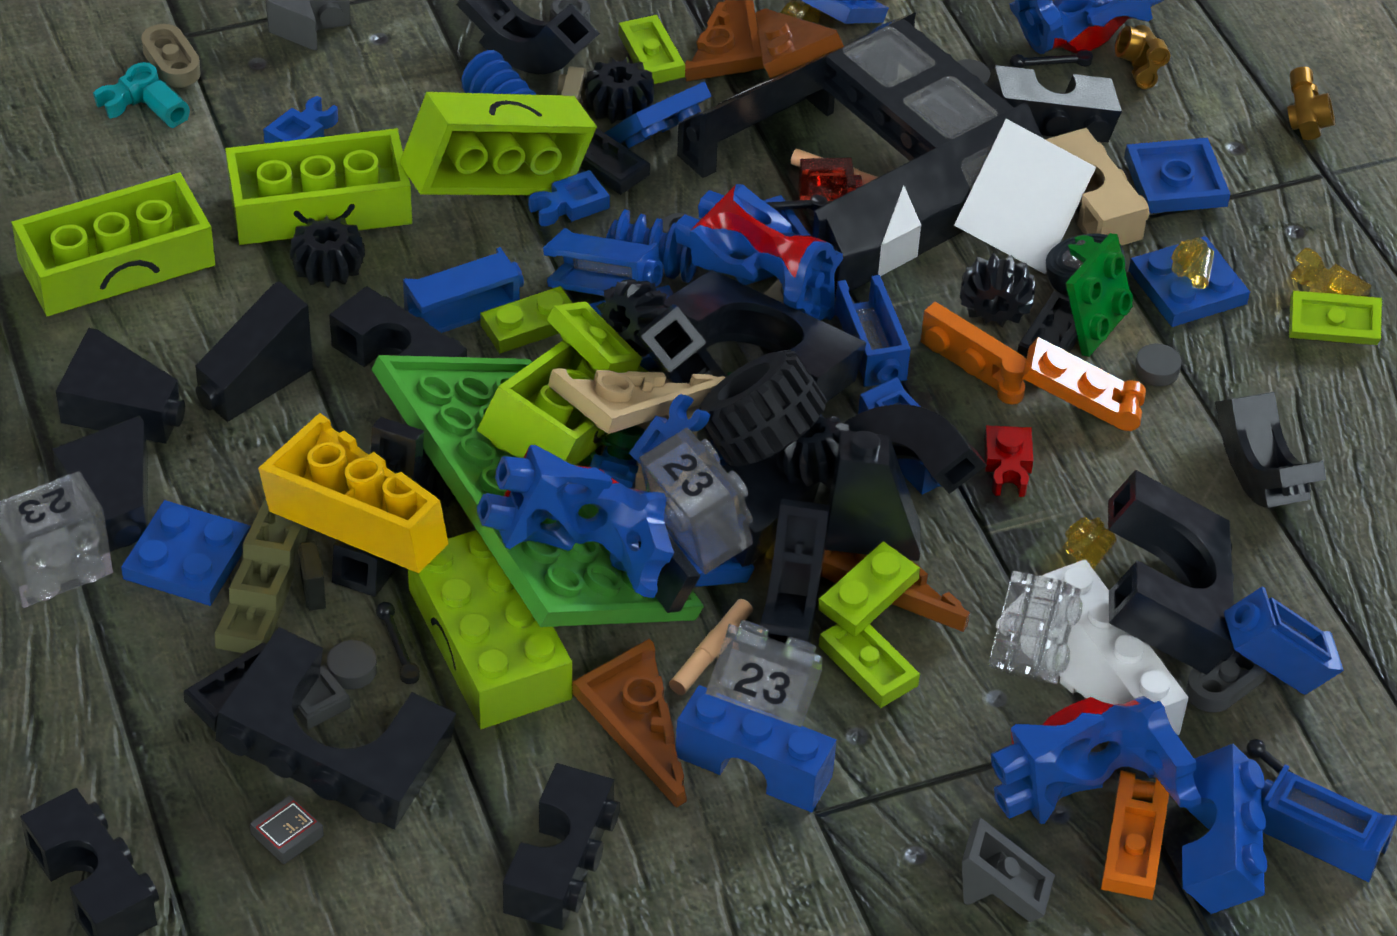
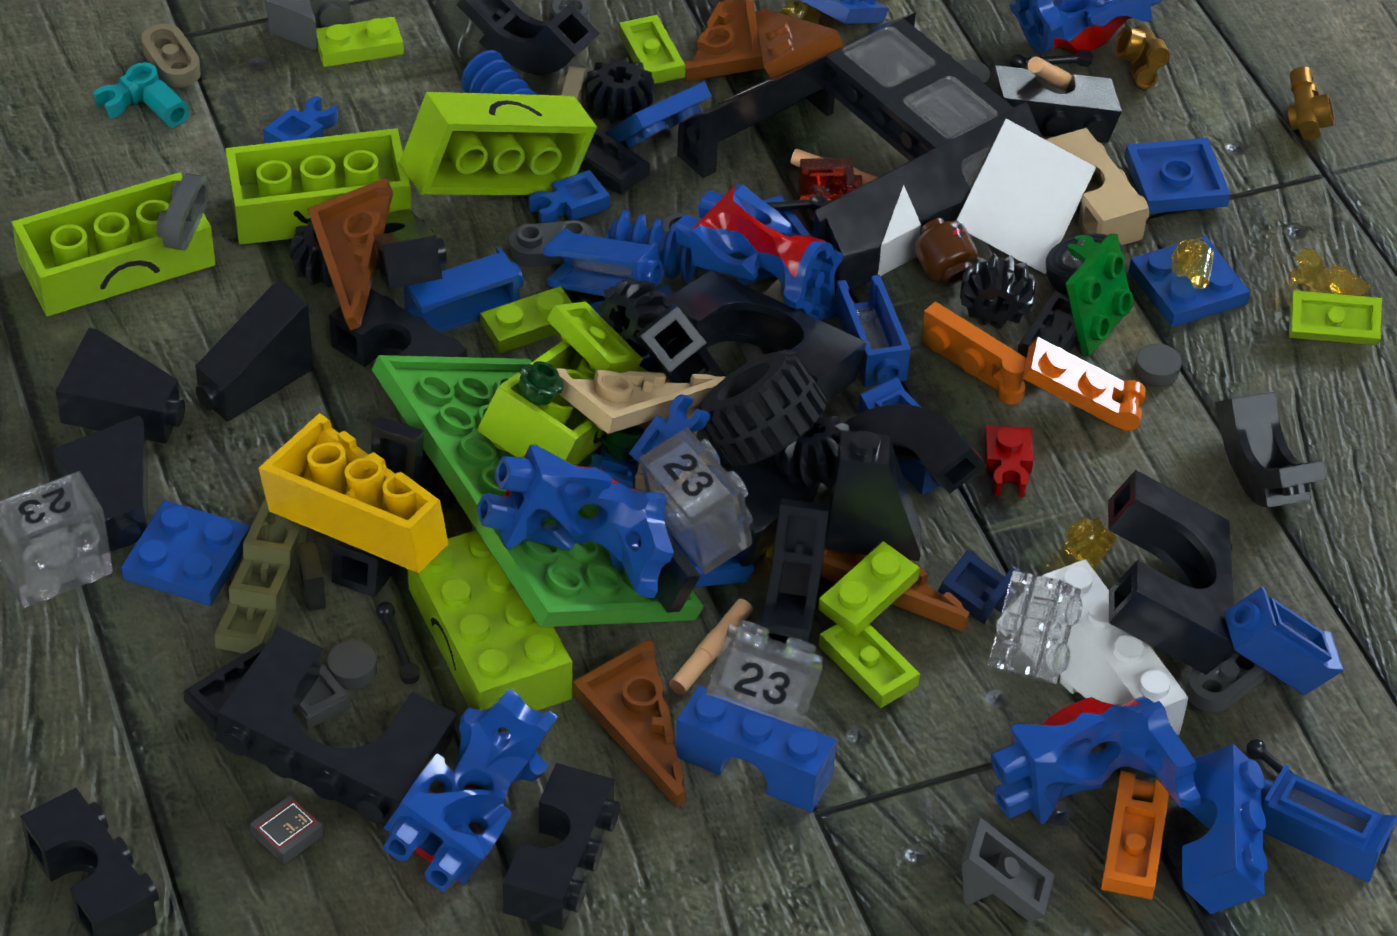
(184, 212): none -> dark grey plate
(347, 240): none -> dark orange wing
(359, 41): none -> lime plate
(408, 251): none -> black arch
(489, 763): none -> blue hips
(528, 241): none -> dark grey plate
(539, 382): none -> dark green plate
(945, 251): none -> reddish brown head
(977, 586): none -> dark blue bracket
(1049, 72): none -> light nougat piece

